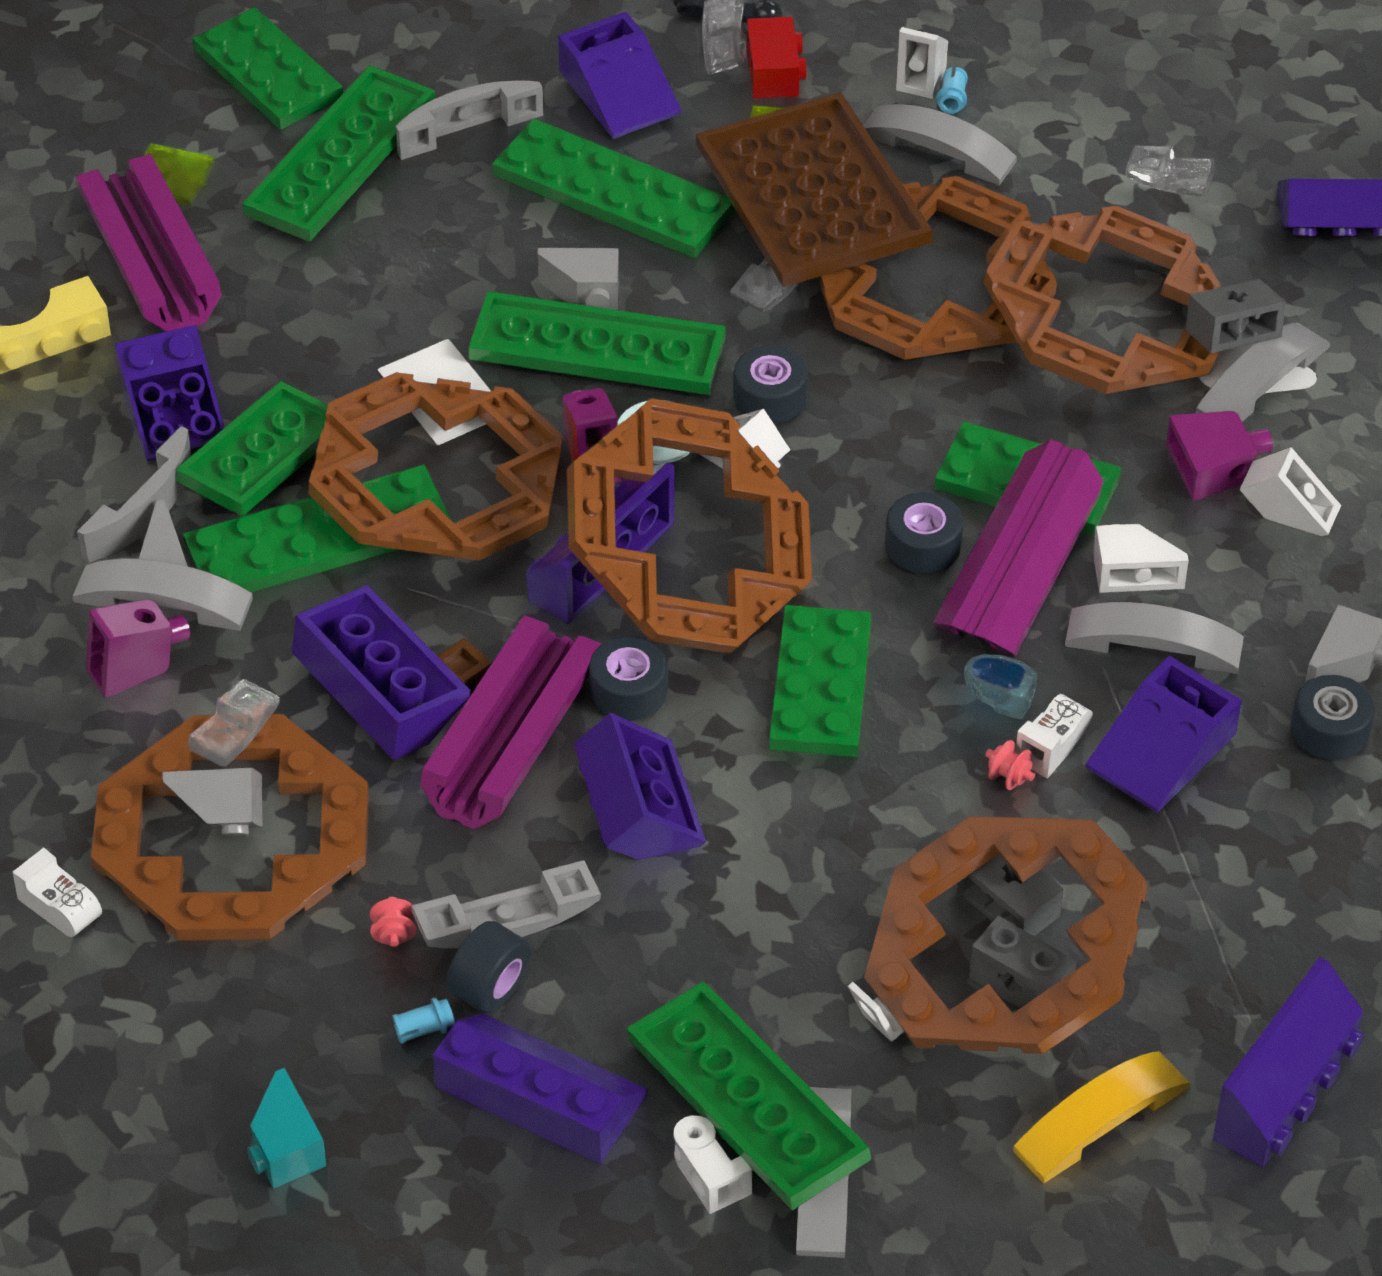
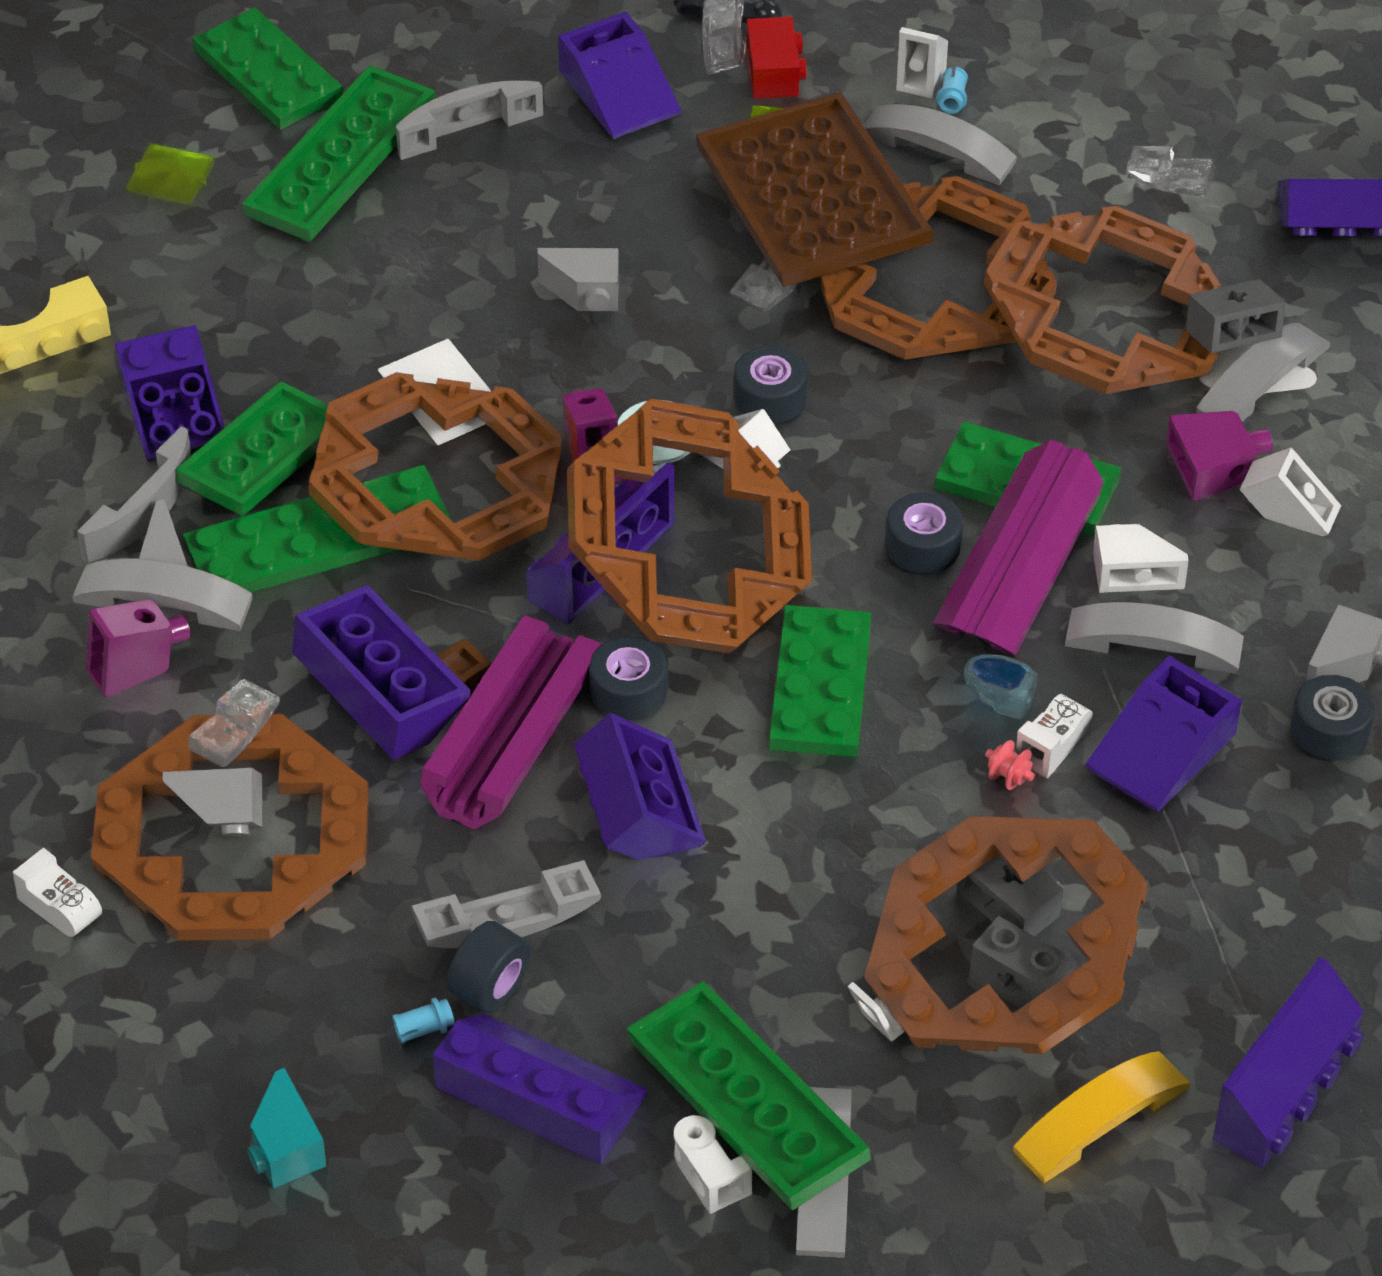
(152, 244): magenta piece -> none
(392, 921): coral wheel -> none
(597, 342): green plate -> none
(613, 188): green plate -> none

